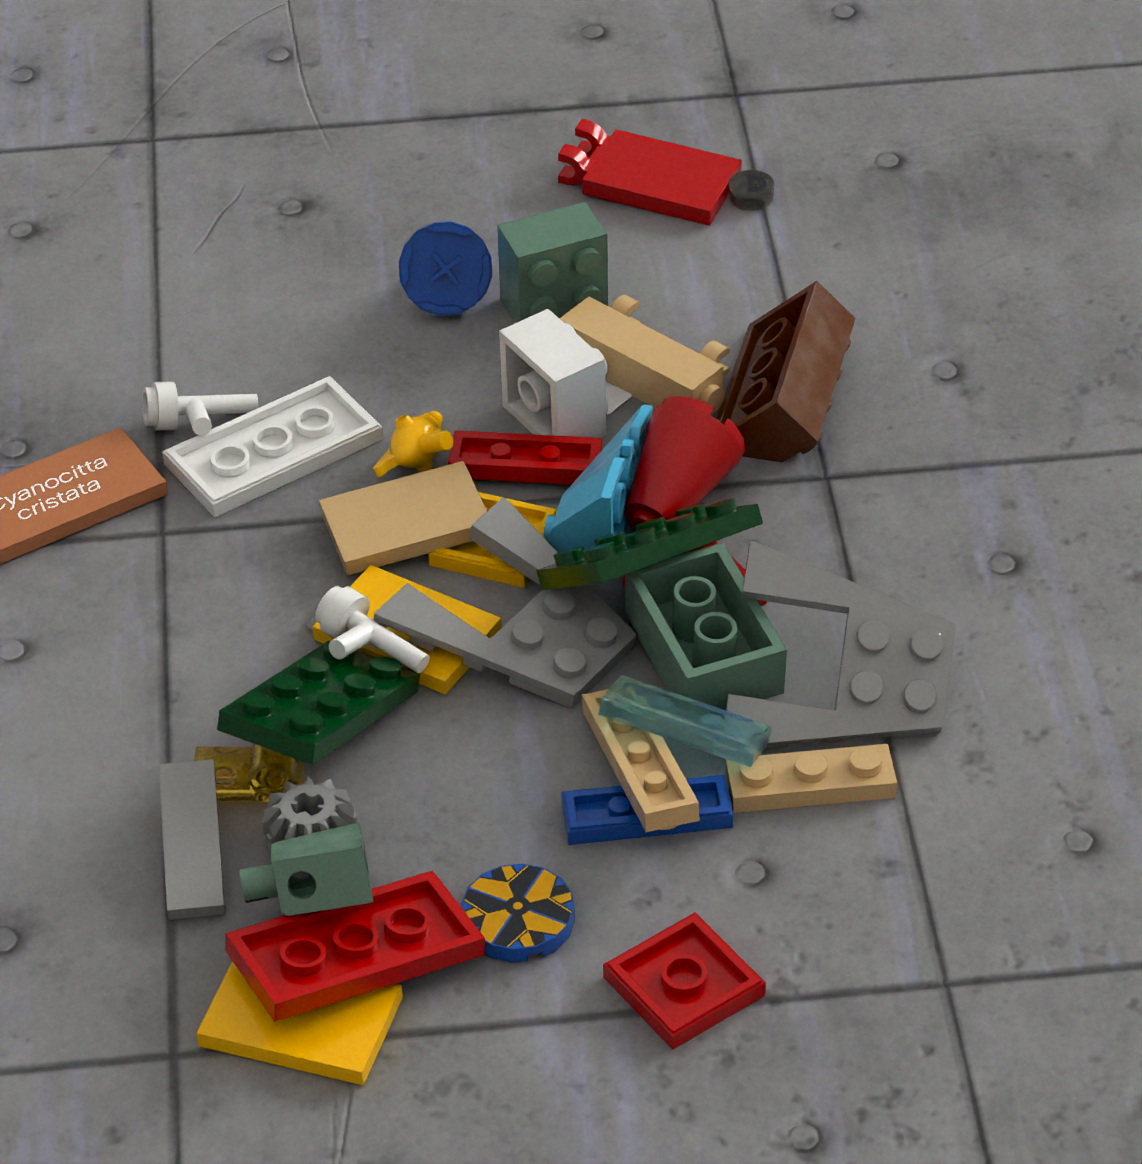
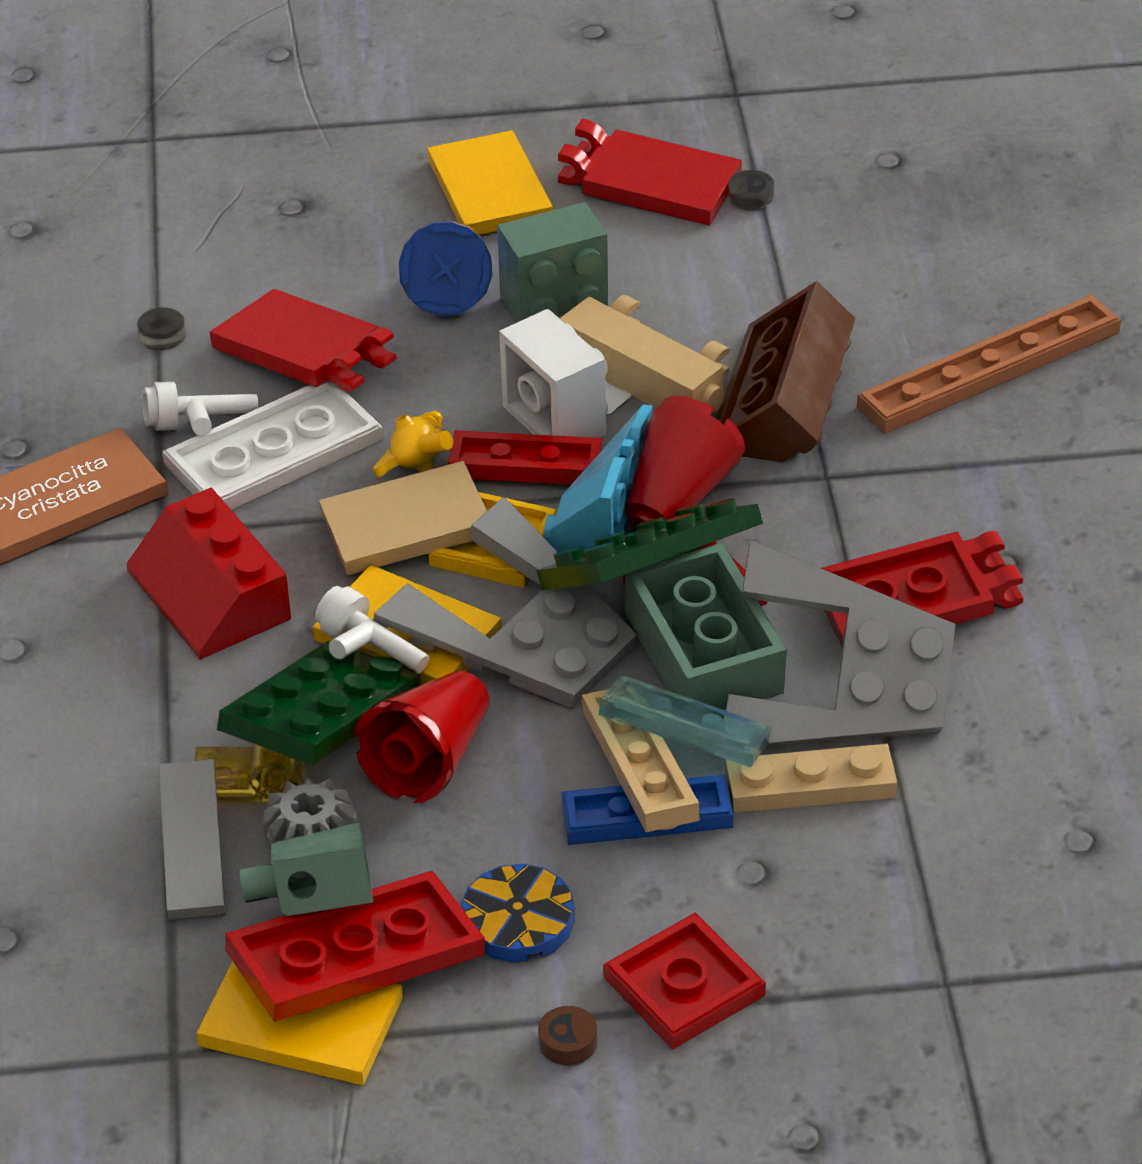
(161, 328): none -> clear smoke tile
(210, 575): none -> red slope
(303, 340): none -> red tile
(421, 735): none -> red cone
(488, 181): none -> yellow tile
(567, 1035): none -> reddish brown tile
(937, 577): none -> red tile
(987, 364): none -> nougat tile

